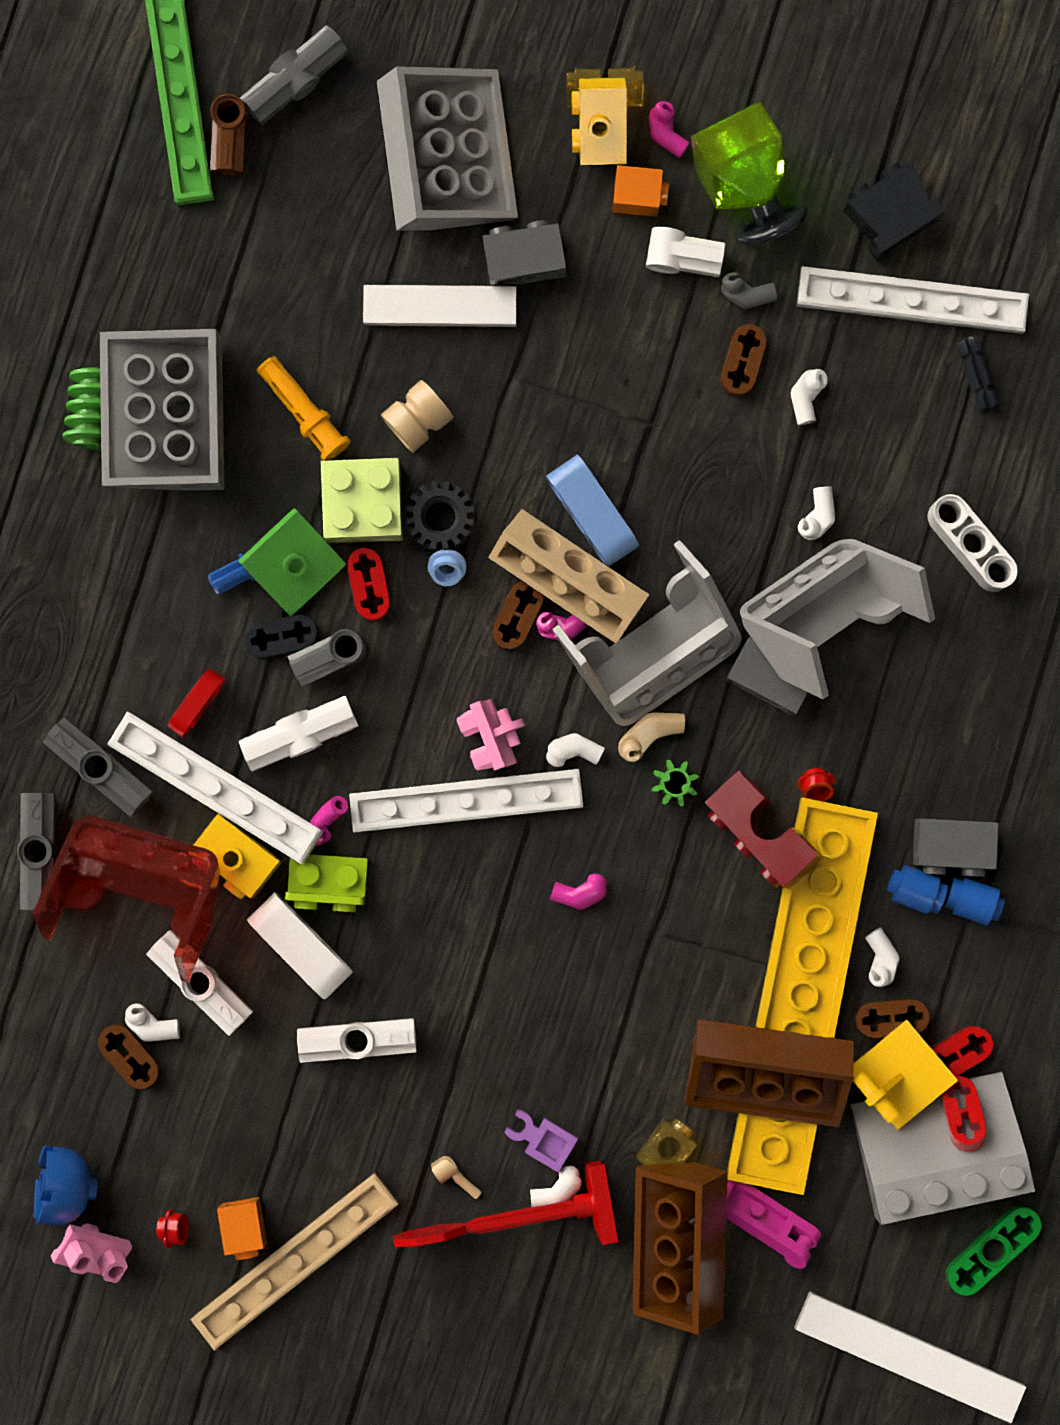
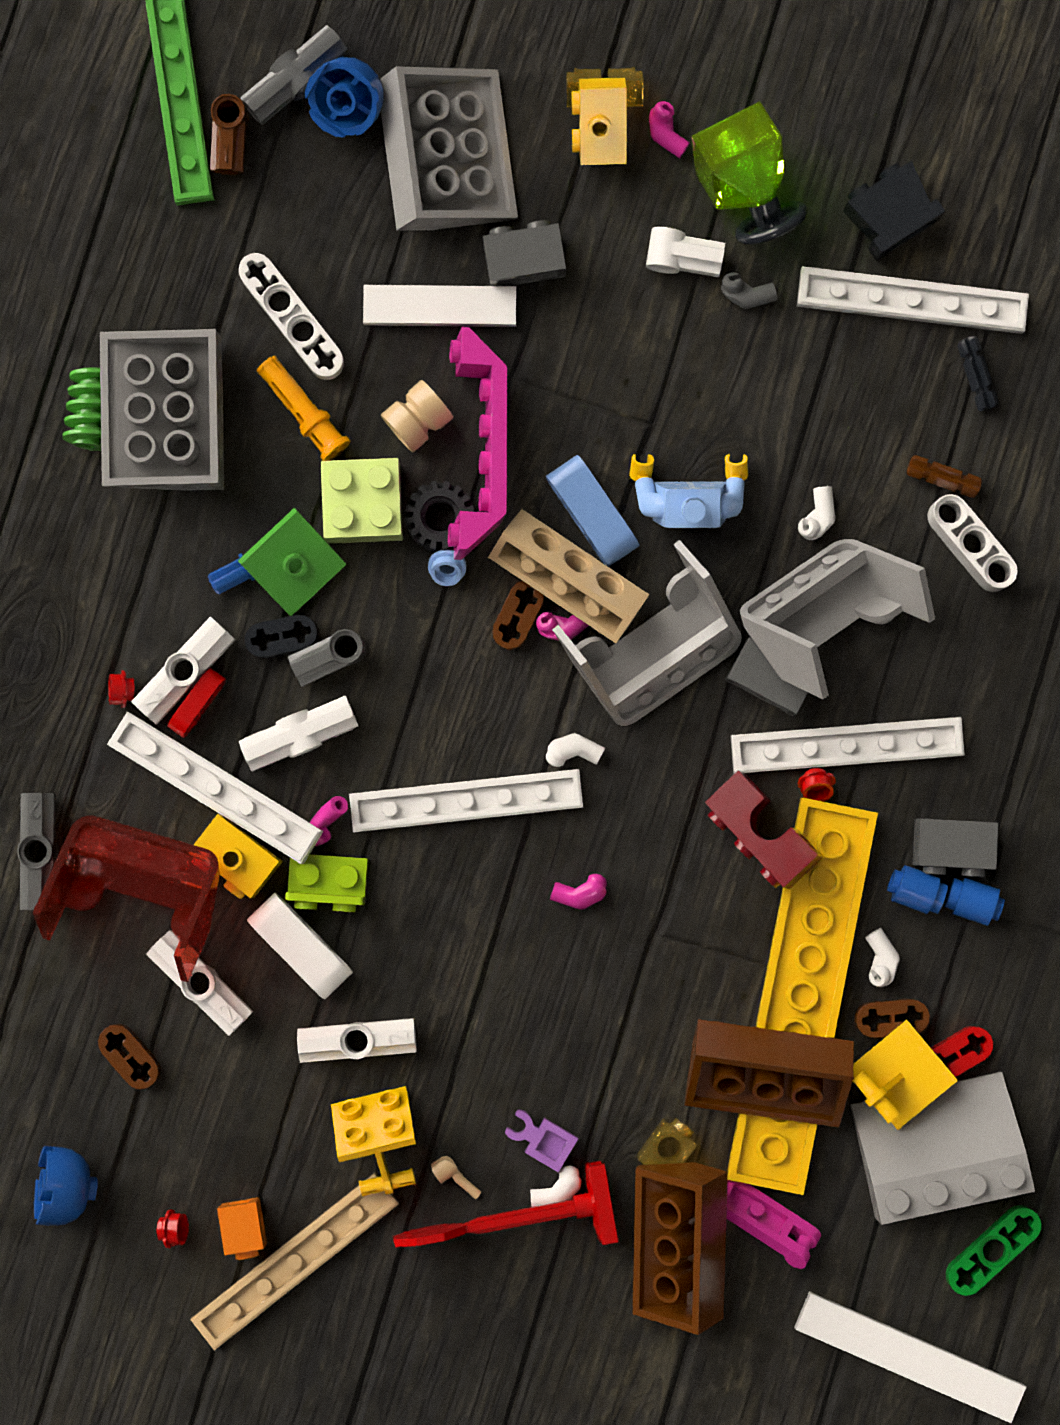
(79, 751): dark grey piece -> none
(90, 1251): bright pink hips -> none
(120, 689): none -> red plate
(148, 1027): white arm -> none
(164, 689): none -> white piece
(288, 318): none -> white beam
(344, 96): none -> blue cylinder
(359, 585): red beam -> none
(372, 1127): none -> yellow plate
(477, 360): none -> dark pink slope
(496, 731): bright pink hips -> none
(639, 191): orange brick -> none
(646, 731): tan arm -> none
(684, 789): bright green gear -> none
(690, 502): none -> light blue torso
(751, 363): reddish brown beam -> none
(805, 392): white arm -> none
(847, 745): none -> white tile
(944, 476): none -> reddish brown axle
(971, 1112): red beam -> none

